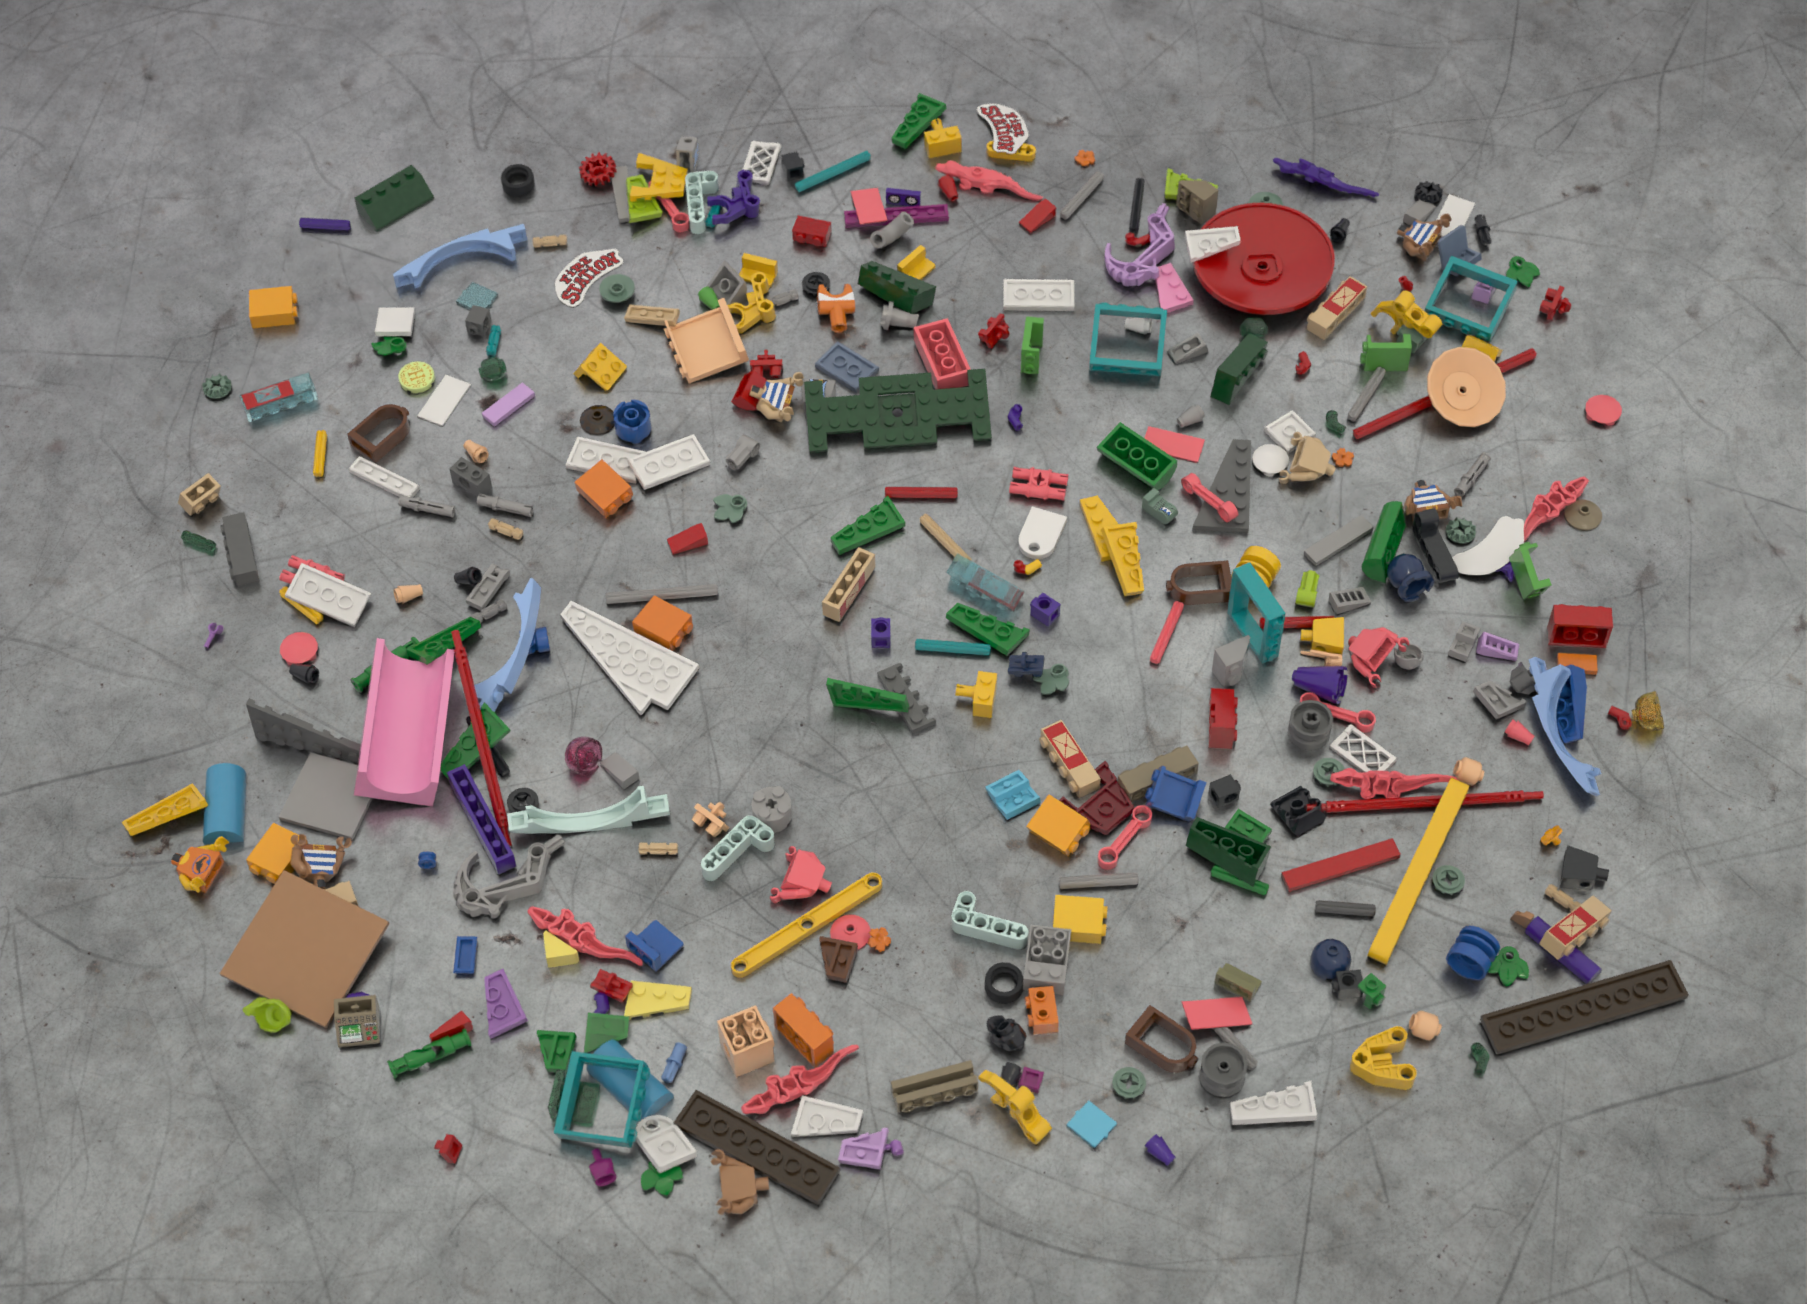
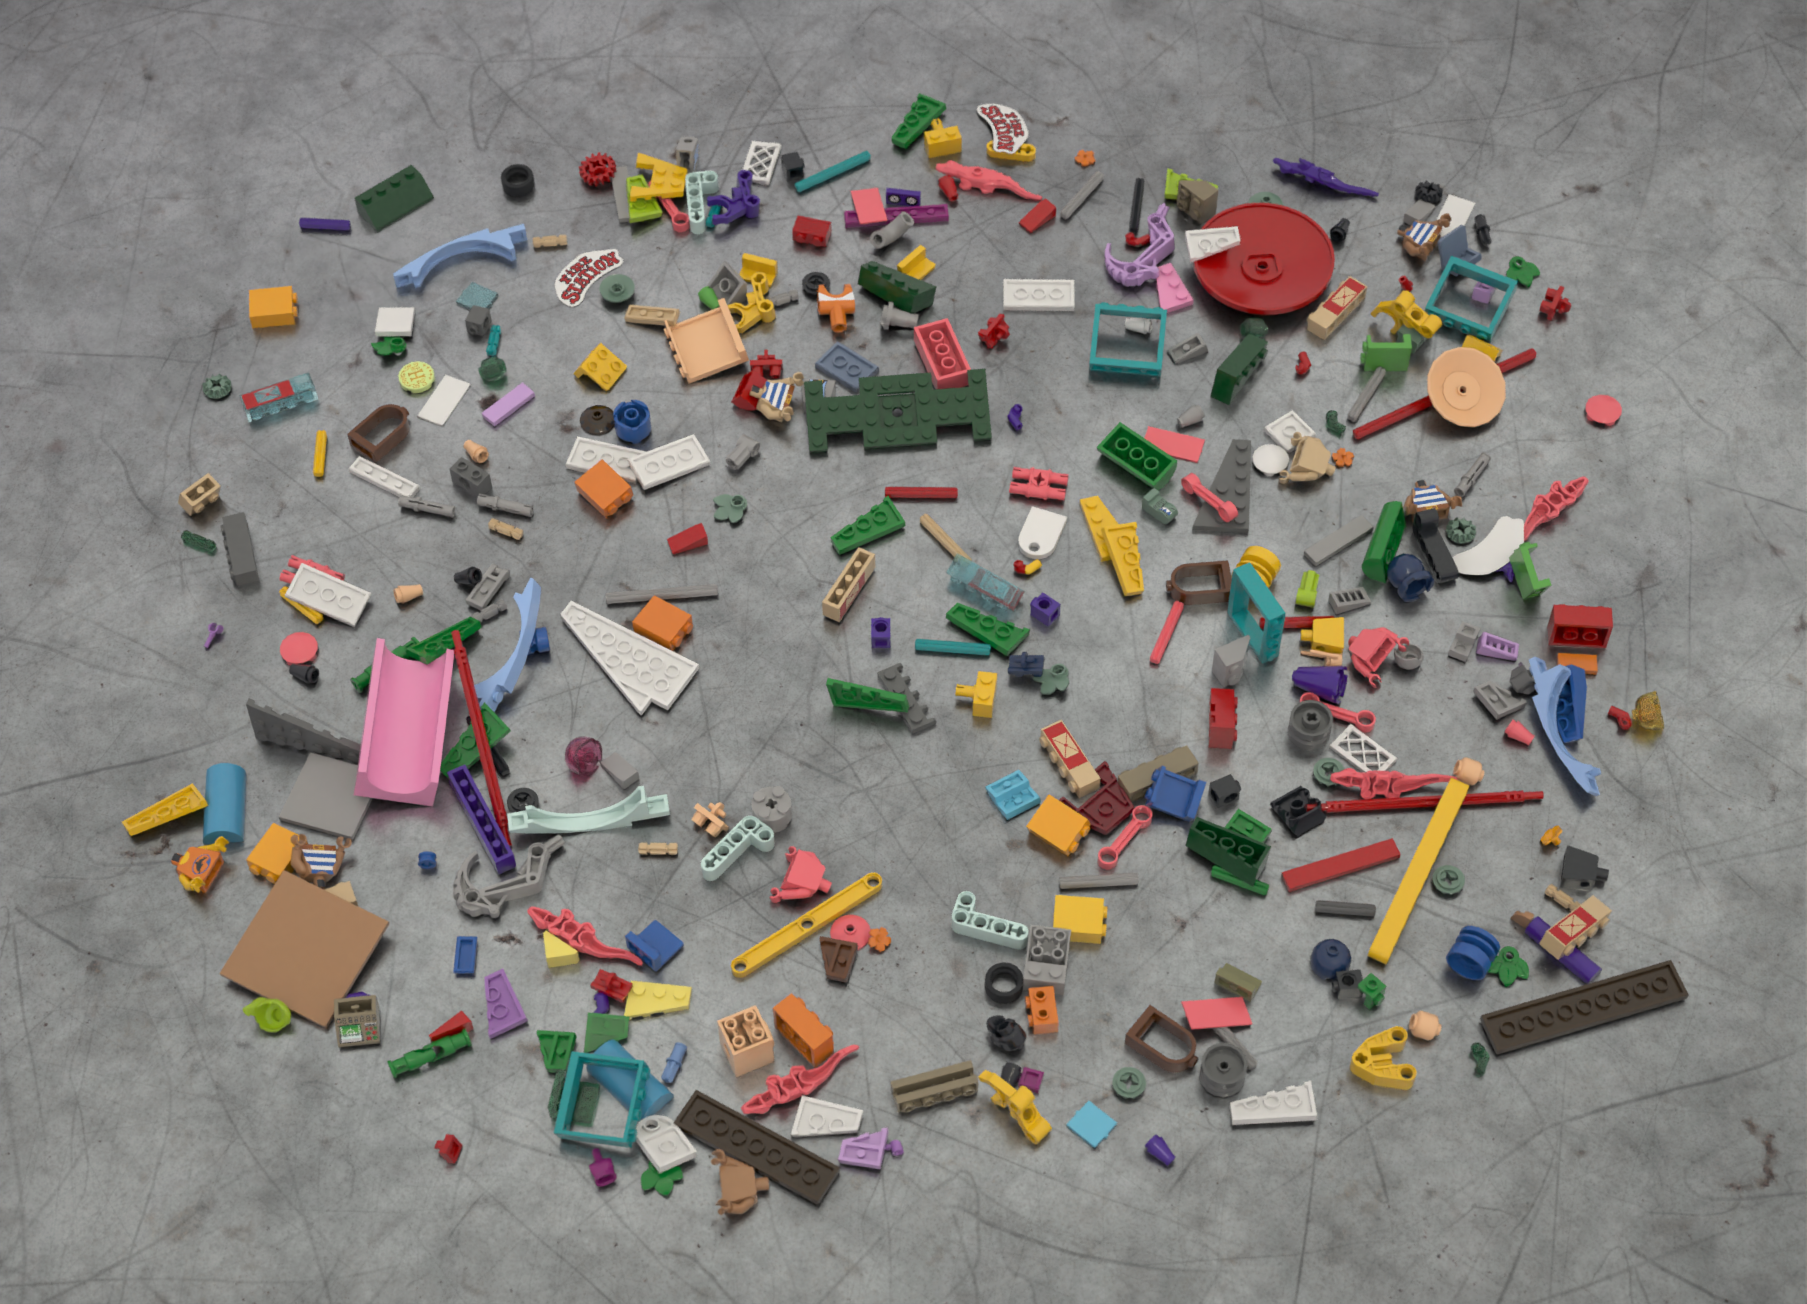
(1032, 337): bright green panel -> none
(1583, 520): dark tan dish -> none

